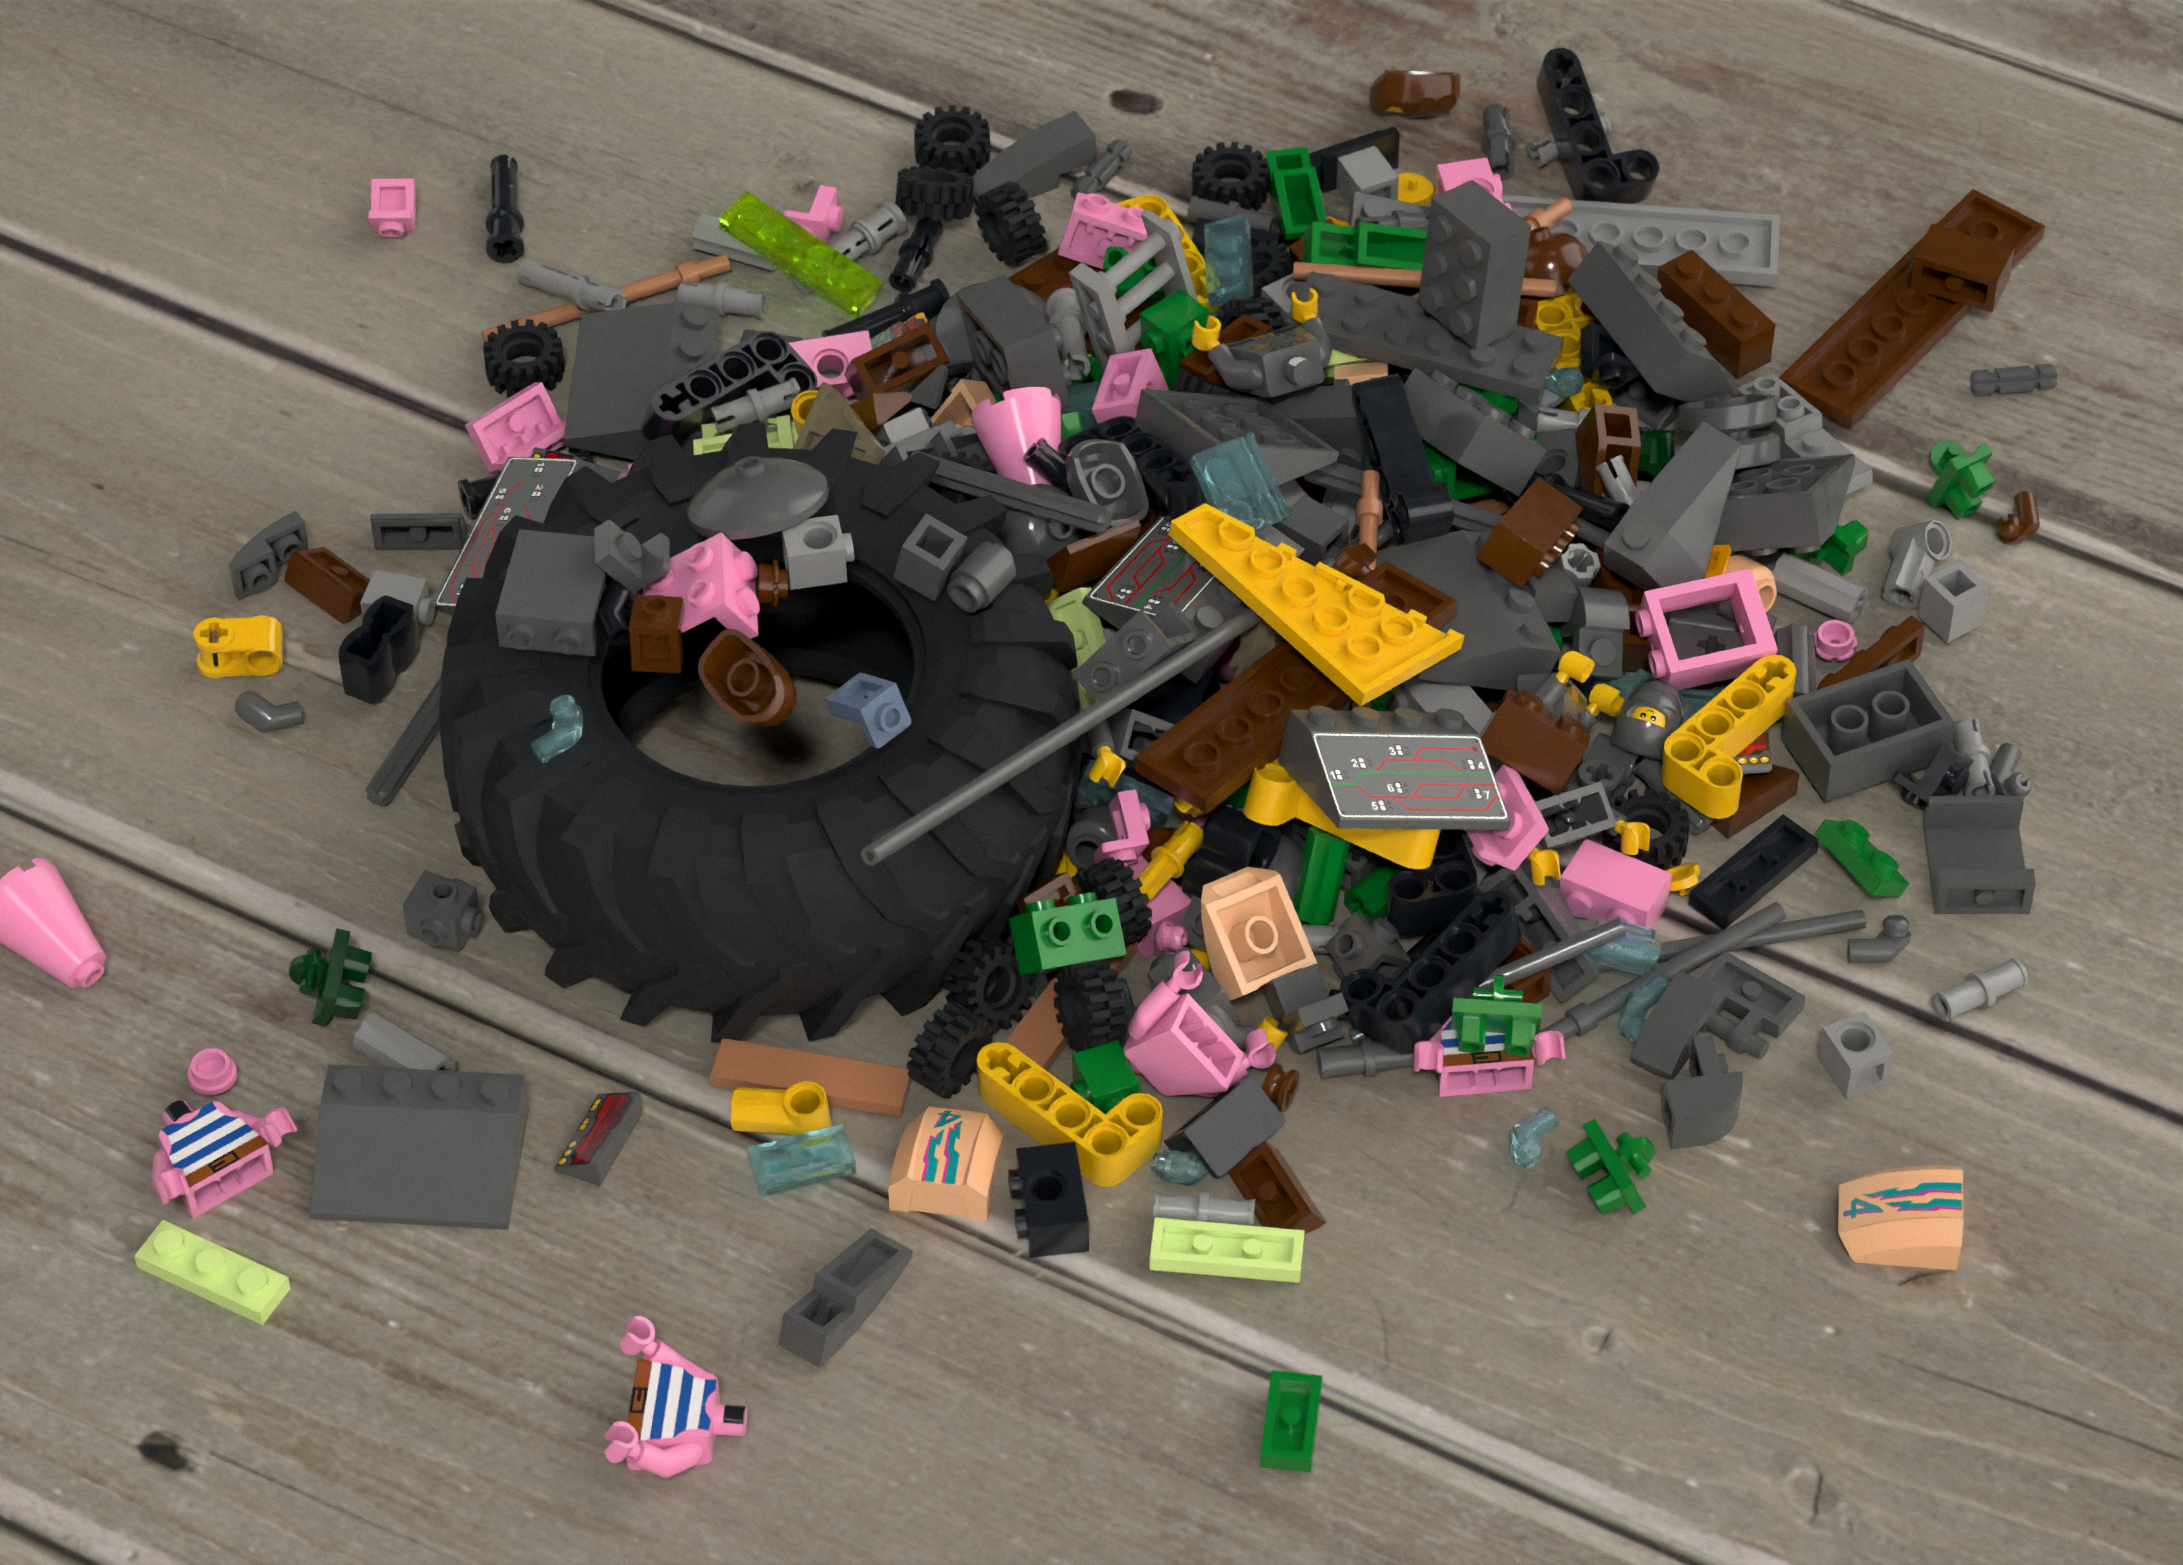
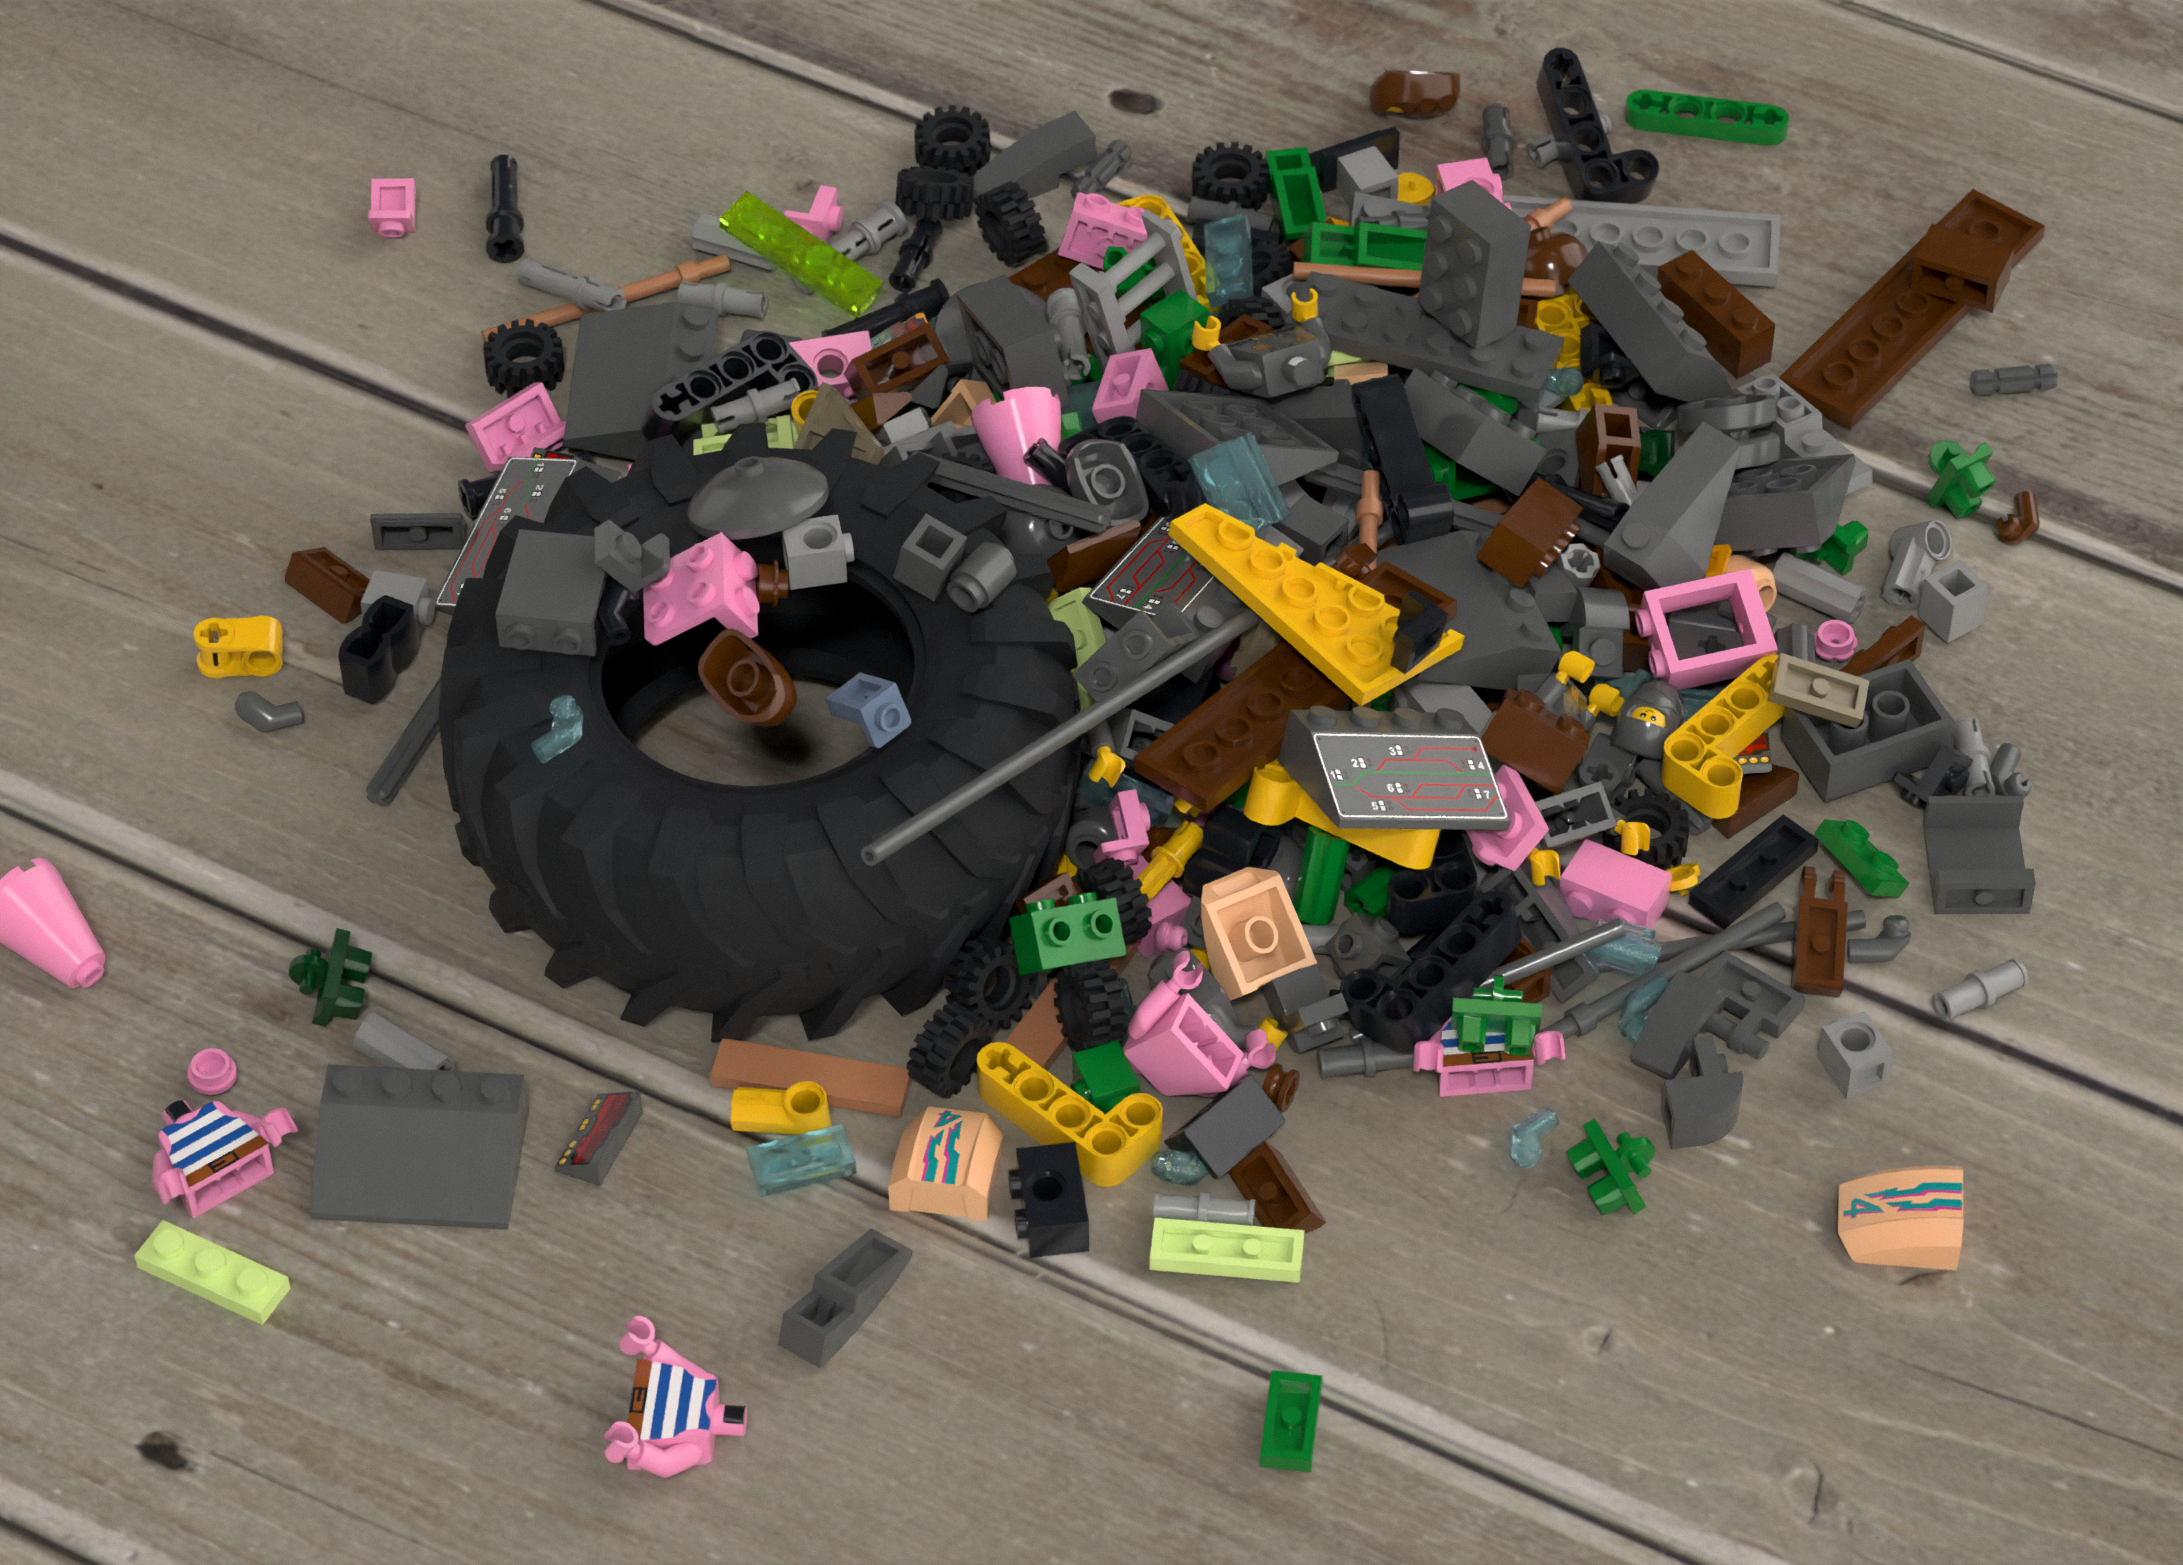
(257, 561): dark grey slope -> none
(442, 911): dark grey brick -> none
(656, 634): reddish brown bracket -> none
(1418, 631): none -> black bracket
(1706, 121): none -> green beam
(1818, 690): none -> dark tan plate
(1820, 936): none -> reddish brown hinge

